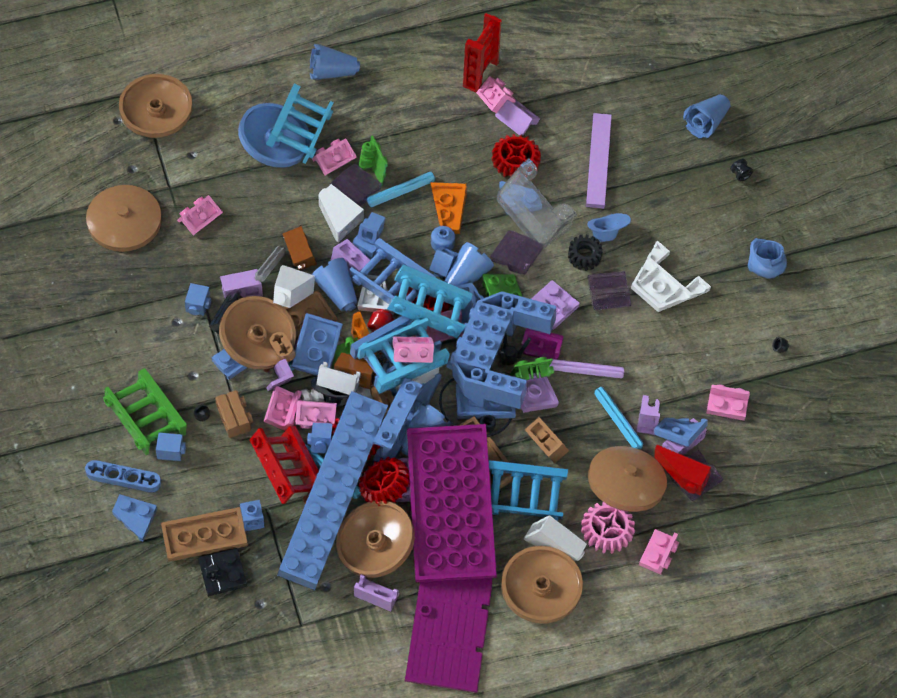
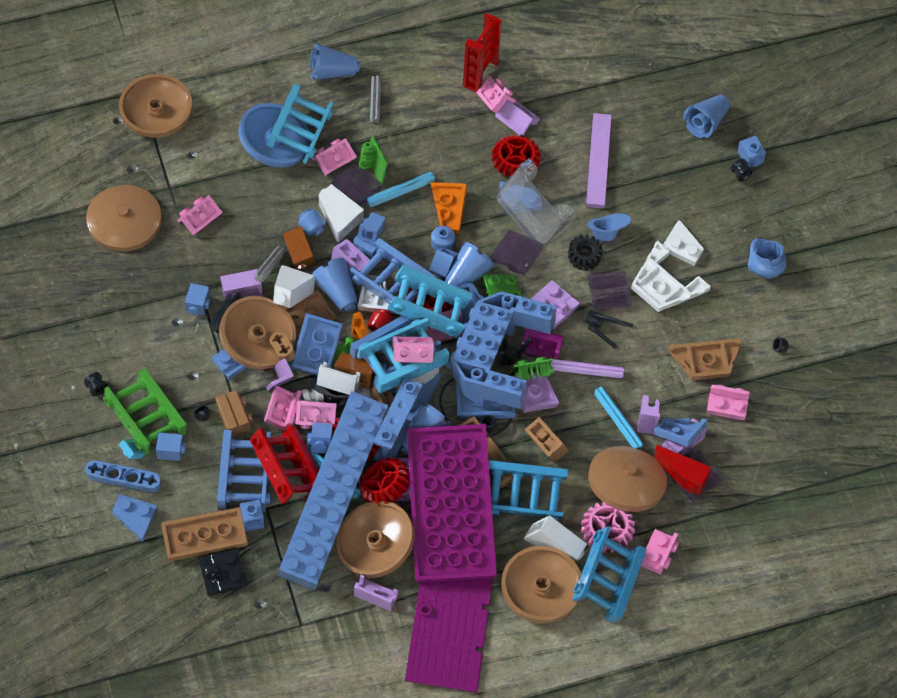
(95, 384): none -> black wheel
(130, 449): none -> medium azure plate
(226, 478): none -> medium blue fence
(312, 222): none -> medium blue head
(375, 99): none -> light grey axle
(596, 319): none -> black plant
(627, 574): none -> dark azure fence
(683, 244): none -> white wing
(707, 358): none -> medium nougat wing
(751, 151): none -> medium blue brick

